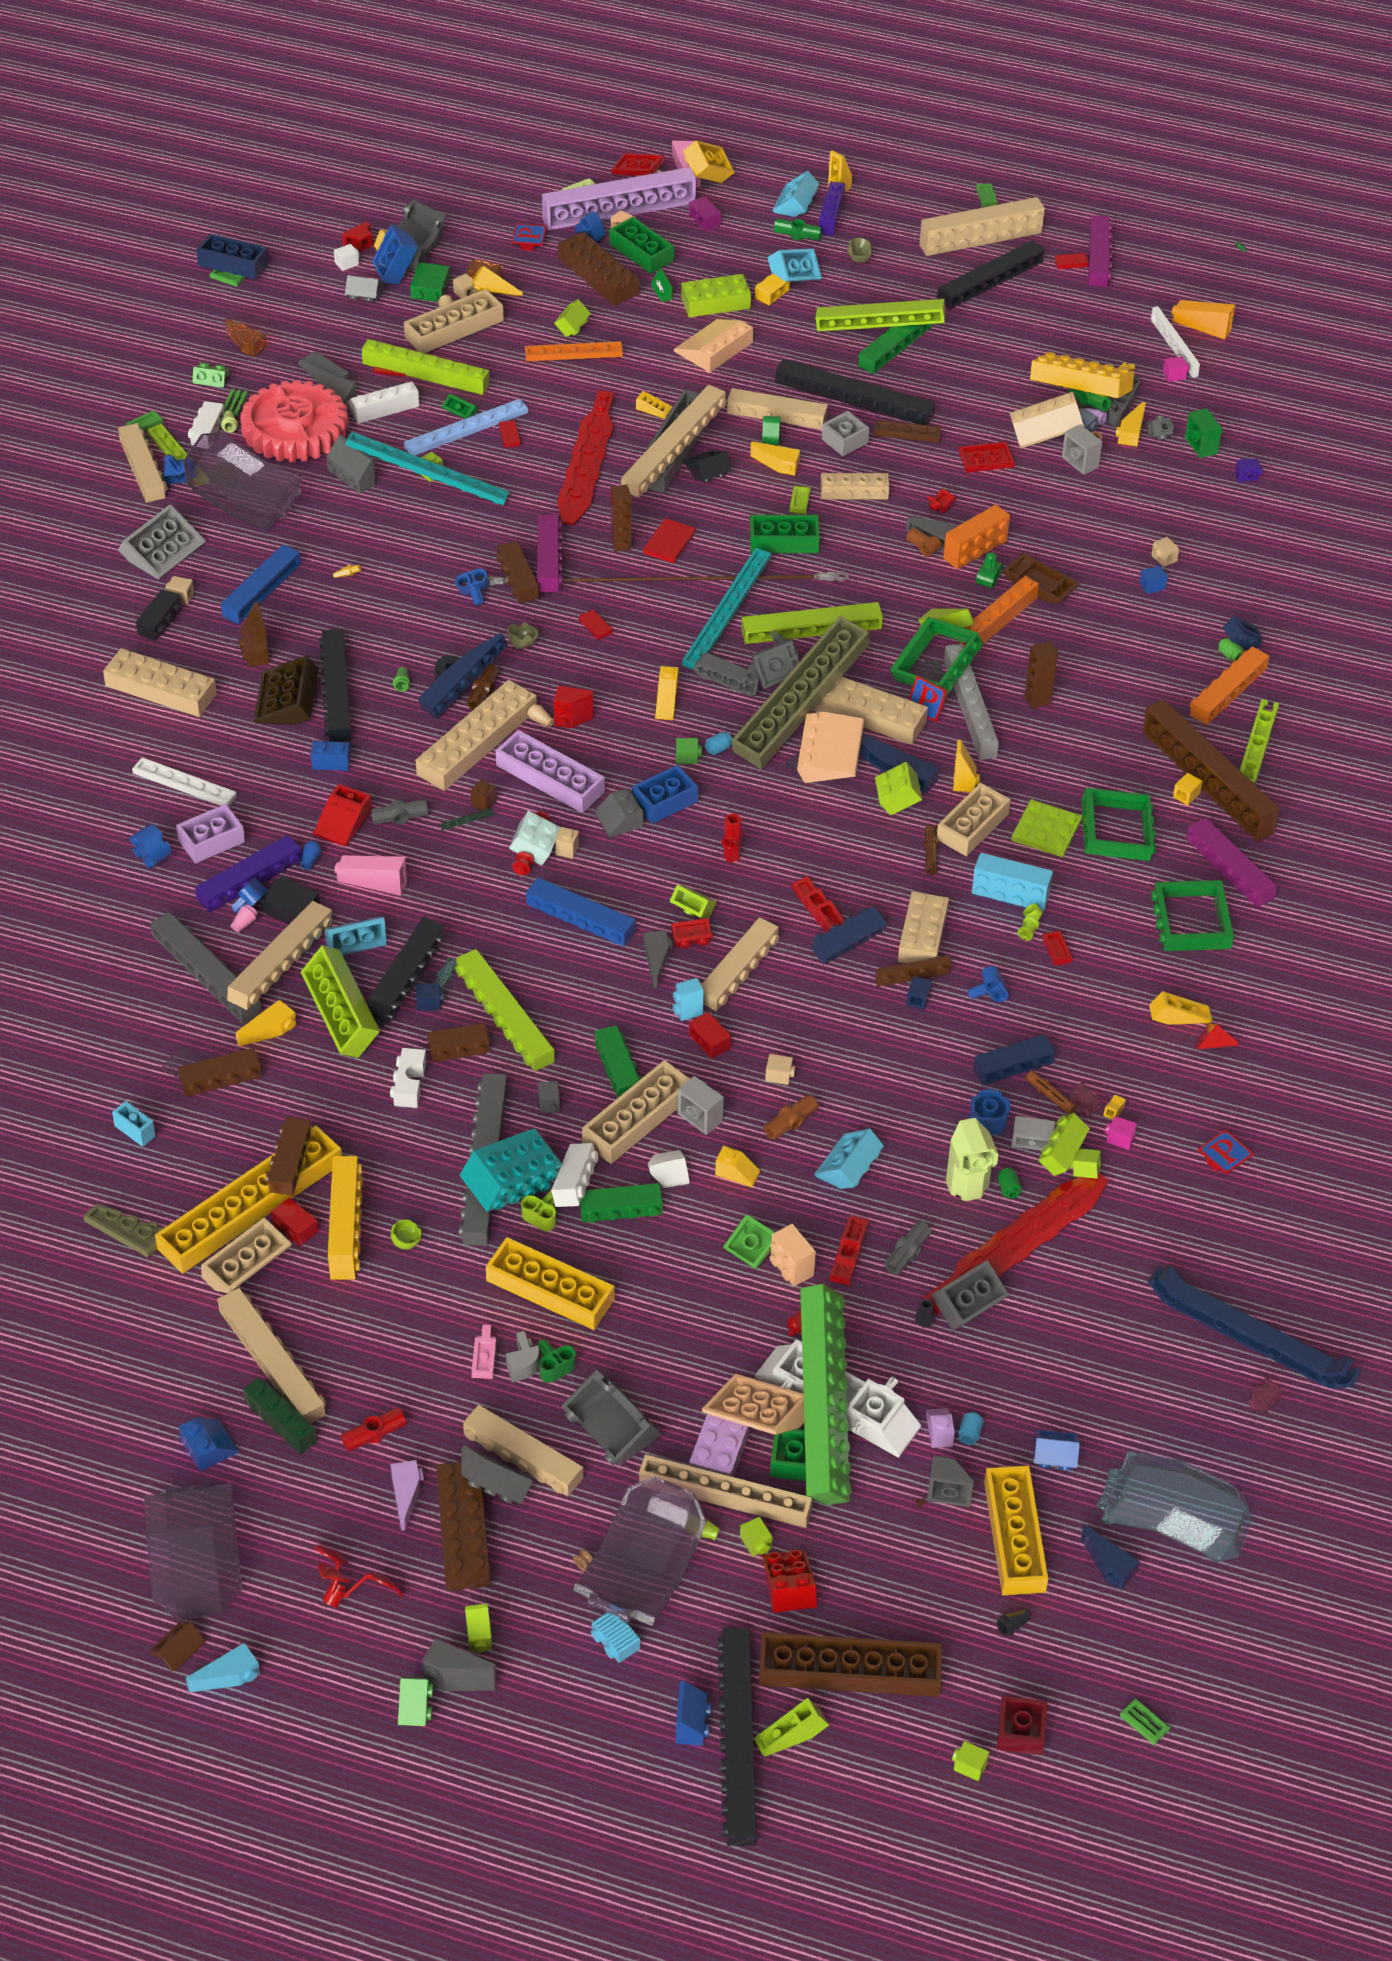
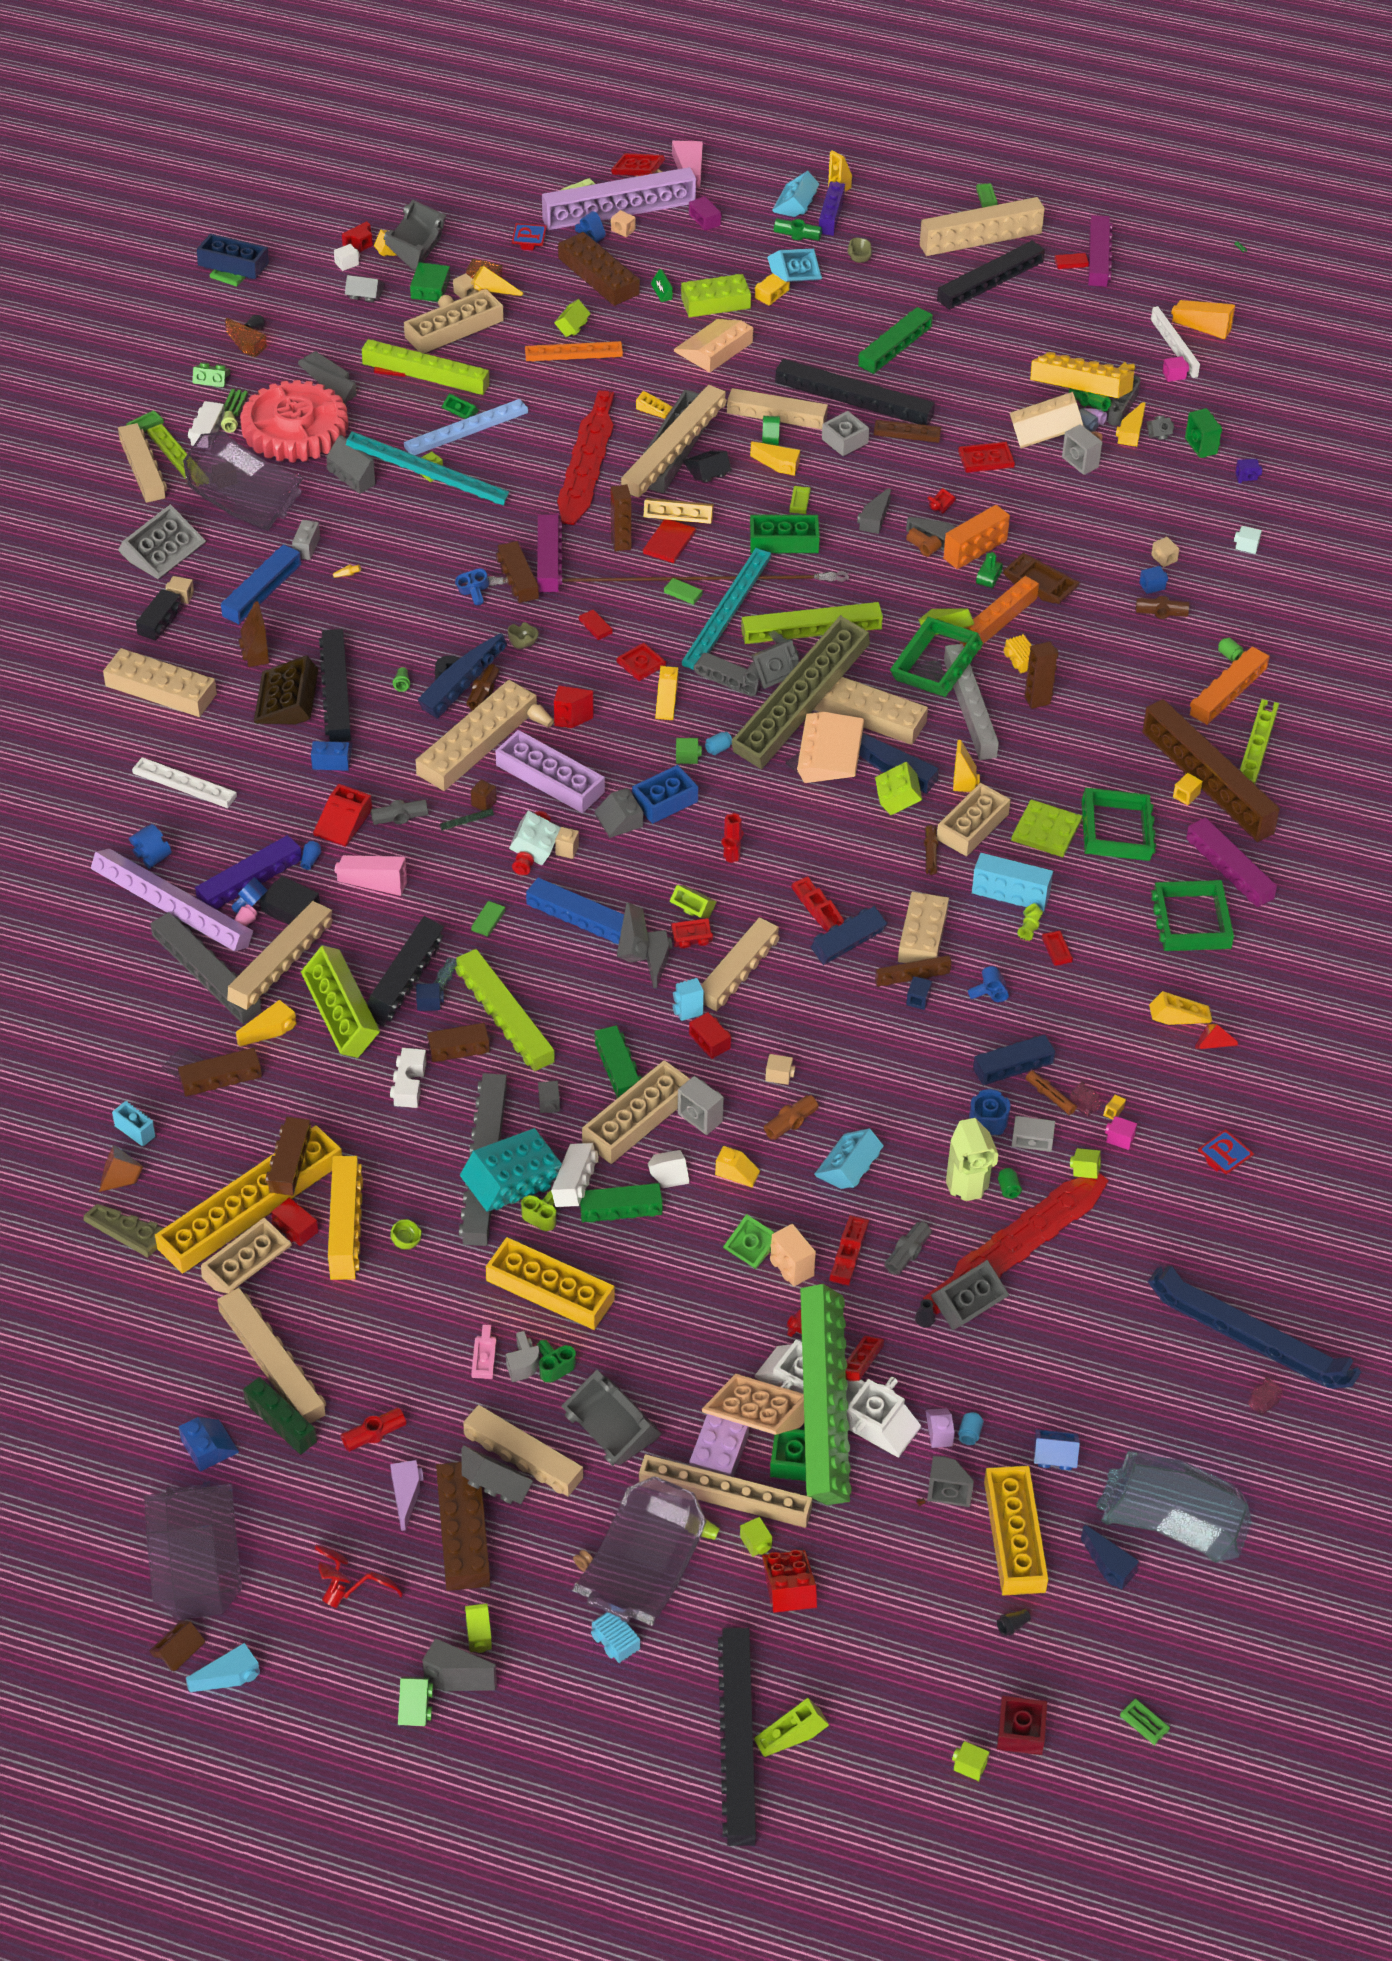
(119, 1170): none -> dark orange slope
(172, 899): none -> lavender brick
(173, 470): blue beam -> none
(210, 833): lavender brick -> none
(255, 322): none -> black cone
(306, 538): none -> light grey brick
(357, 935): medium azure slope -> none
(384, 402): white slope -> none
(394, 255): blue slope -> none
(488, 918): none -> bright green tile
(509, 434): red tile -> none
(633, 936): none -> dark grey slope
(641, 245): green brick -> none
(641, 661): none -> red tile
(678, 510): none -> yellow brick
(683, 591): none -> bright green tile
(691, 1715): blue slope -> none
(708, 161): yellow brick -> none
(850, 1664): reddish brown brick -> none
(854, 486): tan brick -> none
(862, 1357): none -> red plate
(874, 513): none -> dark grey slope
(880, 315): lime brick -> none
(929, 696): piece -> none
(1018, 651): none -> yellow brick
(1063, 1144): lime brick -> none
(1162, 607): none -> reddish brown piece
(1243, 632): dark blue window -> none
(1247, 539): none -> light aqua brick

